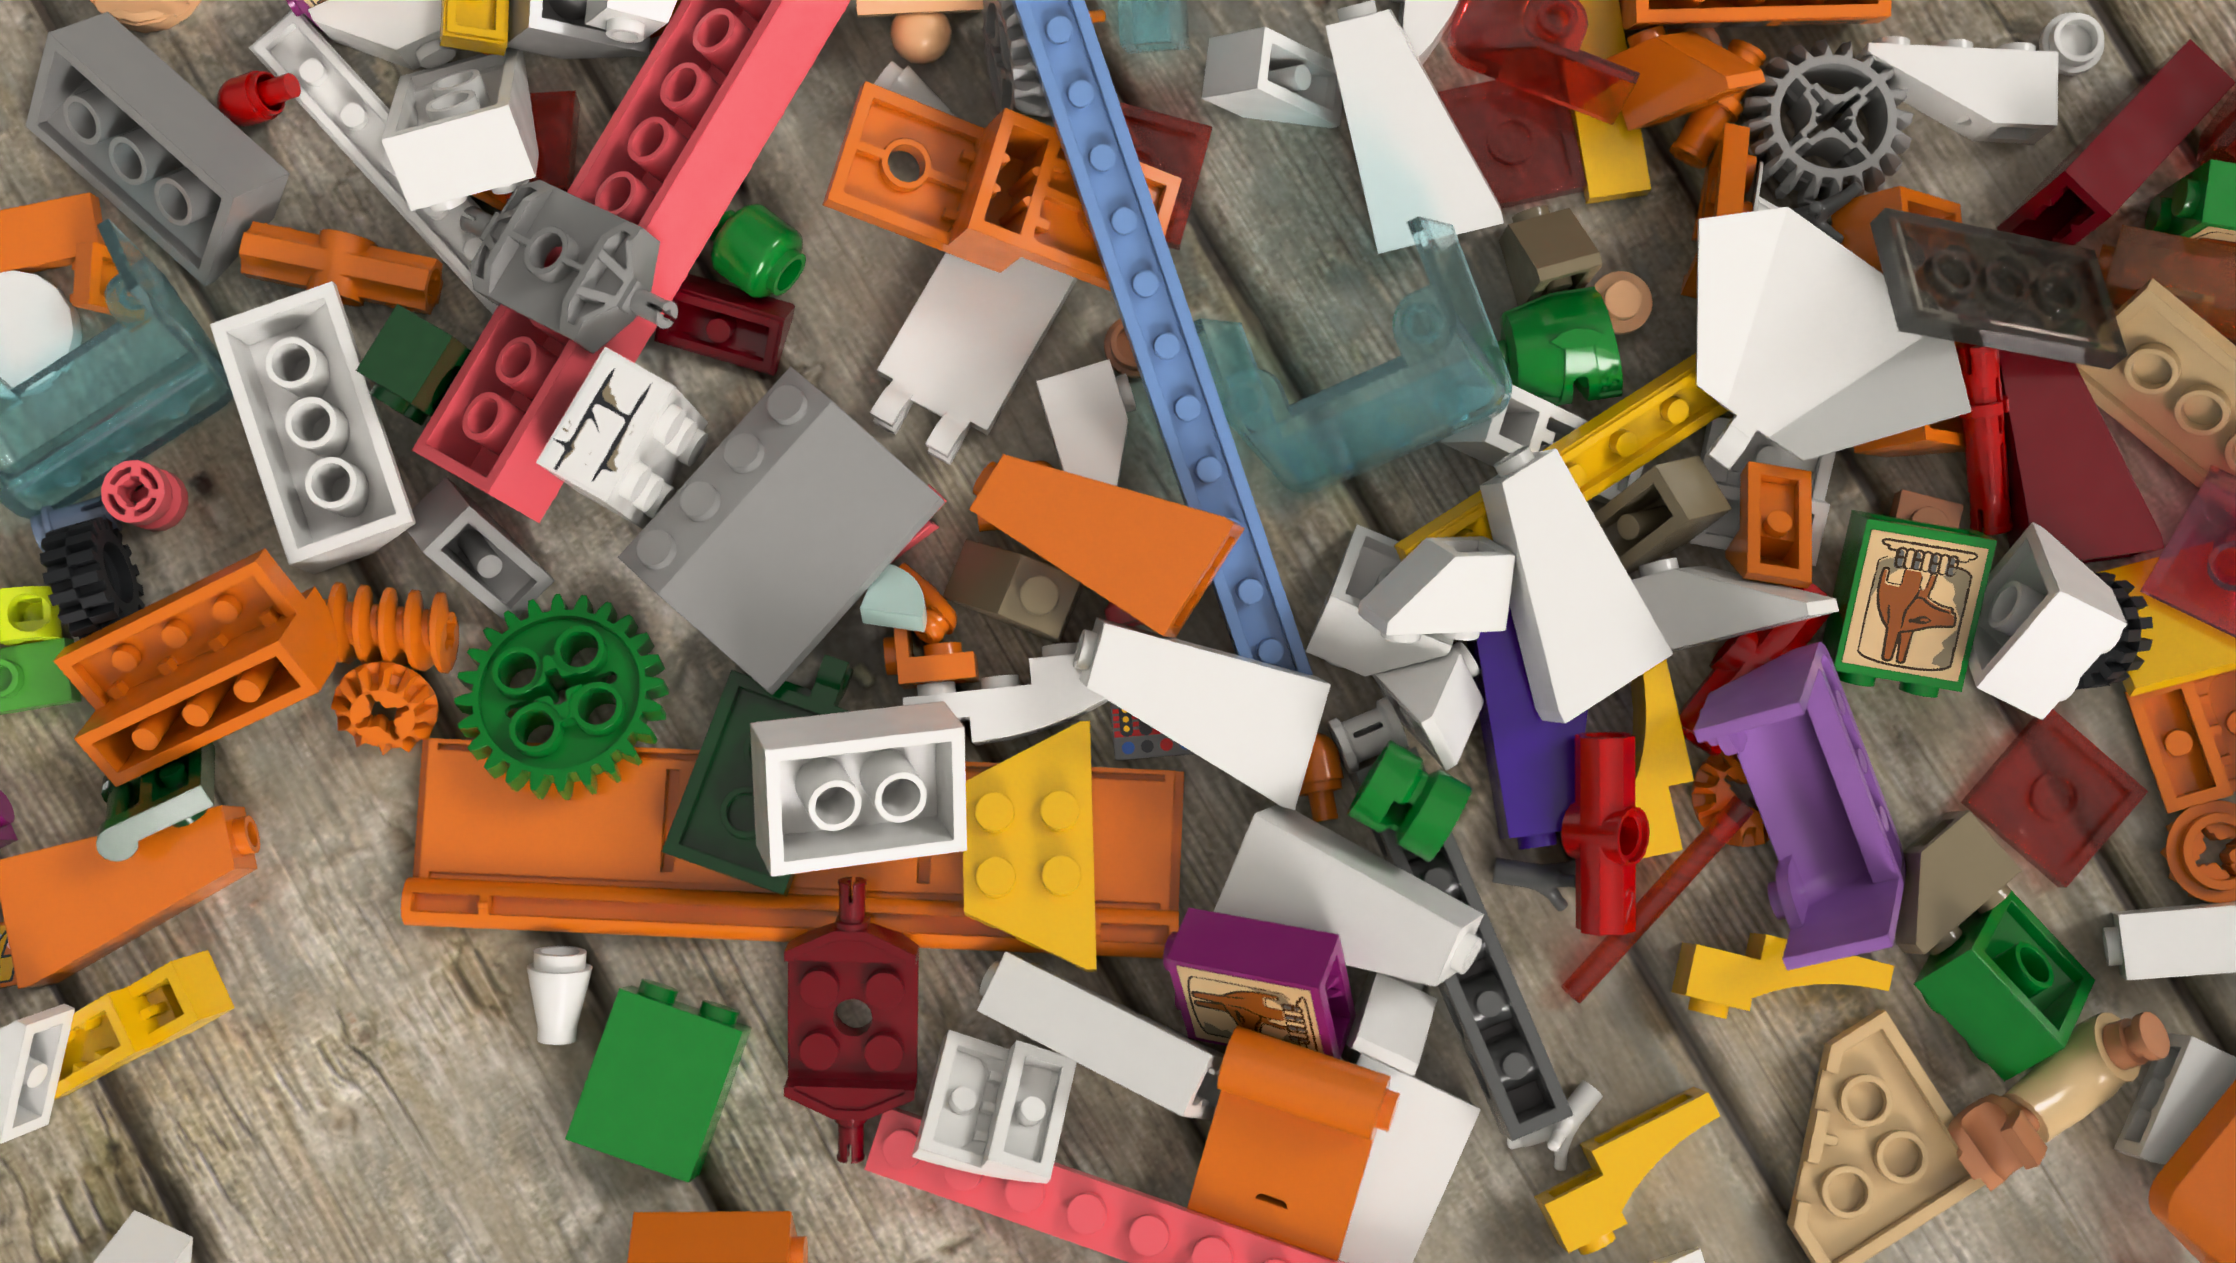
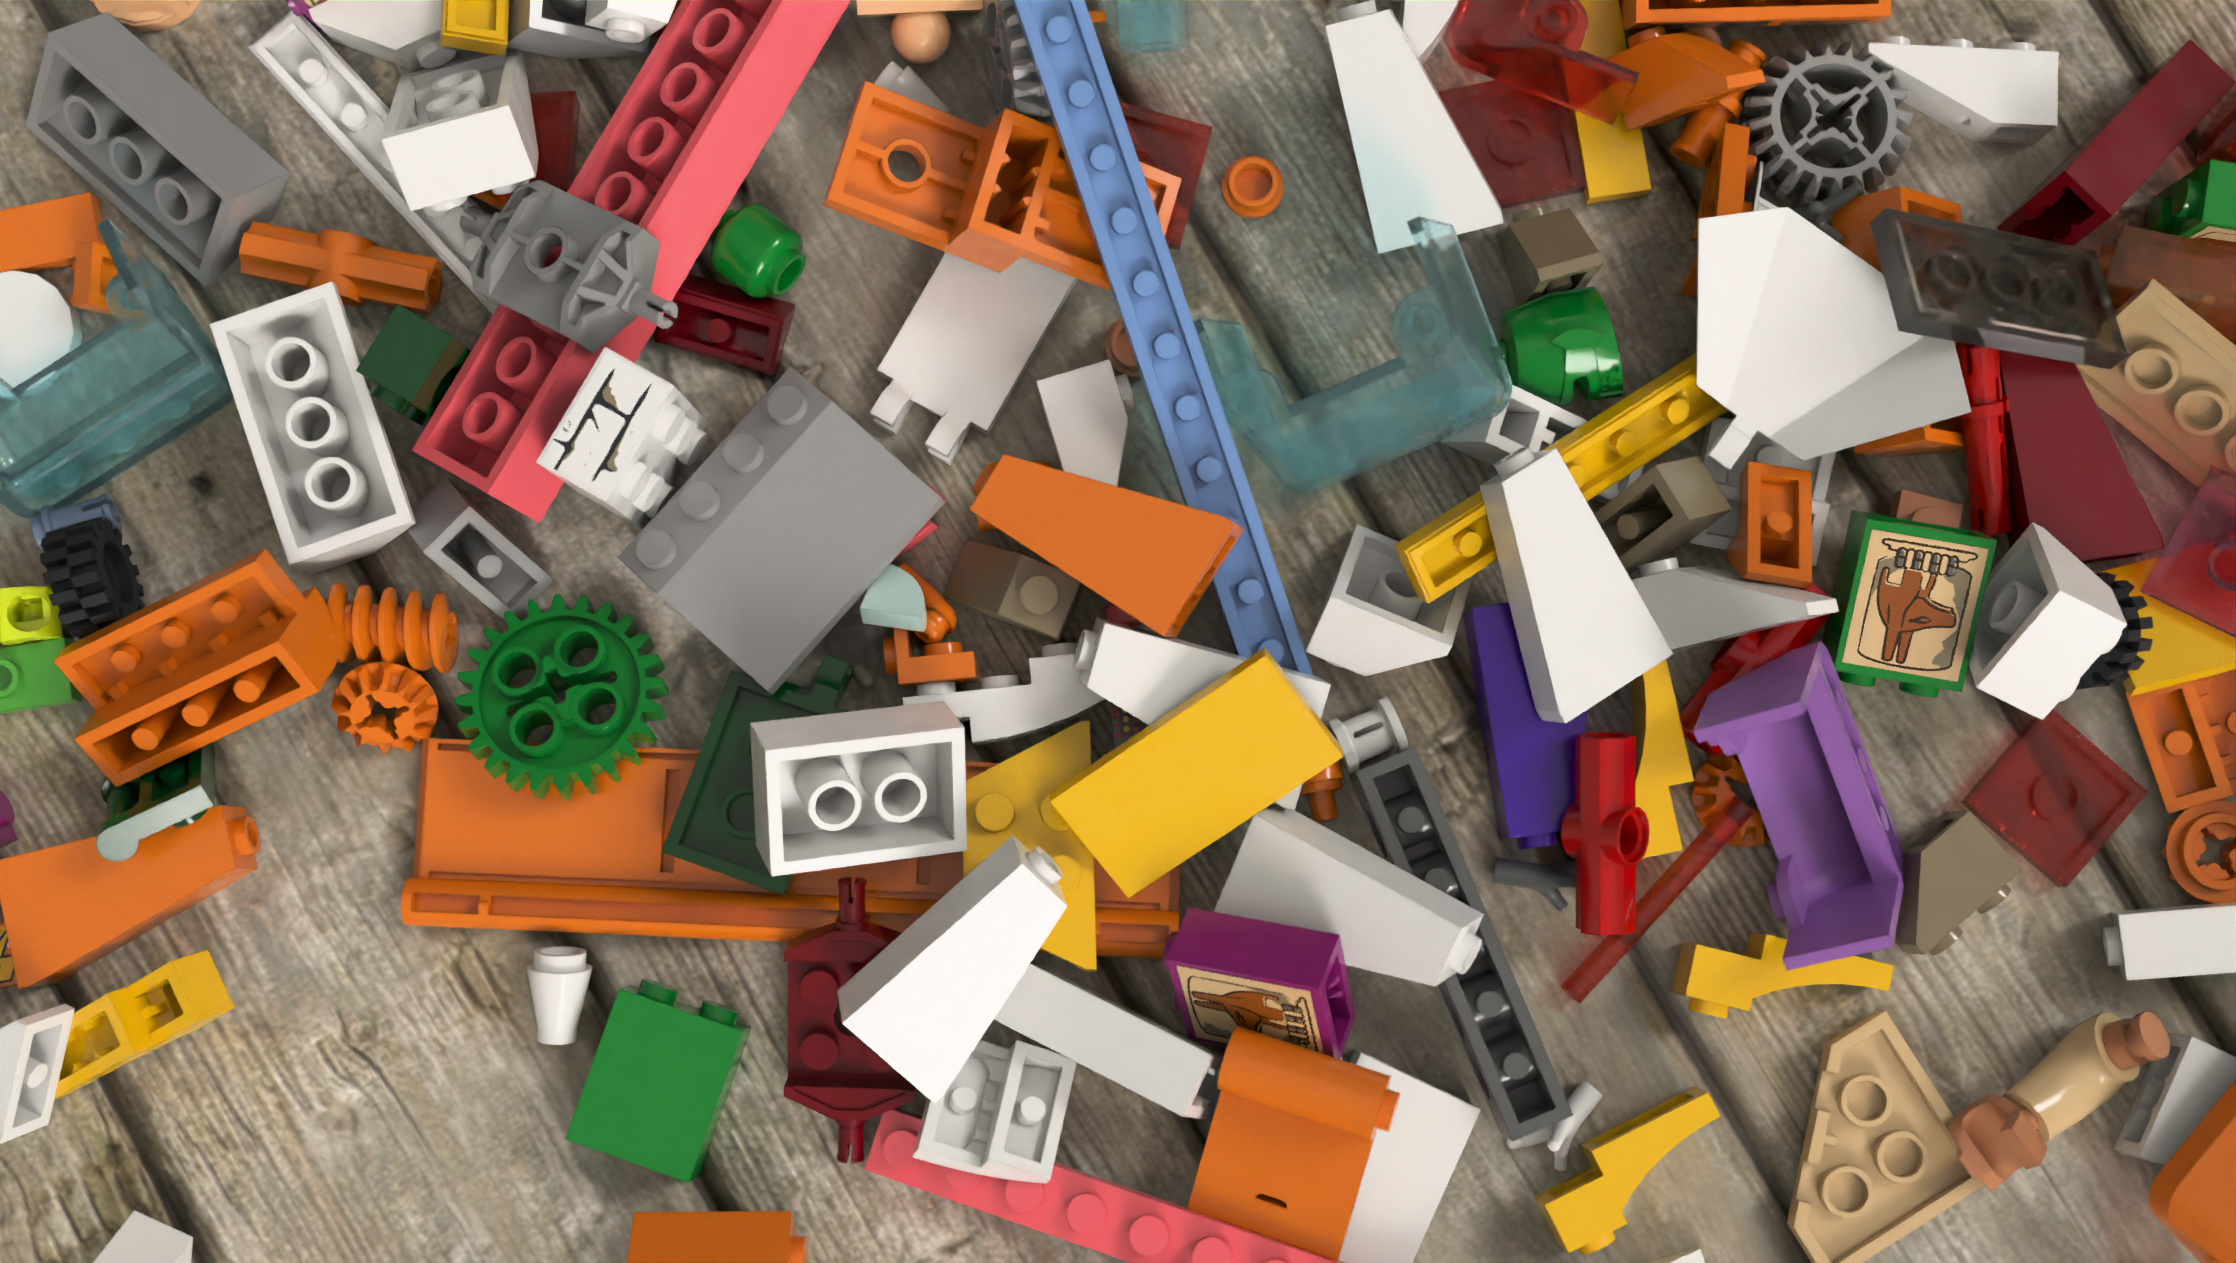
(158, 503): coral wheel -> none
(256, 96): red cylinder -> none
(954, 967): none -> white slope
(1196, 773): none -> yellow tile
(1252, 187): none -> orange plate
(1272, 79): white slope -> none
(1392, 1021): white slope -> none
(1409, 801): green wheel -> none
(1437, 701): white slope -> none
(1445, 589): white slope -> none
(1626, 300): light nougat plate -> none
(2007, 988): green slope -> none
(2076, 39): white plate -> none

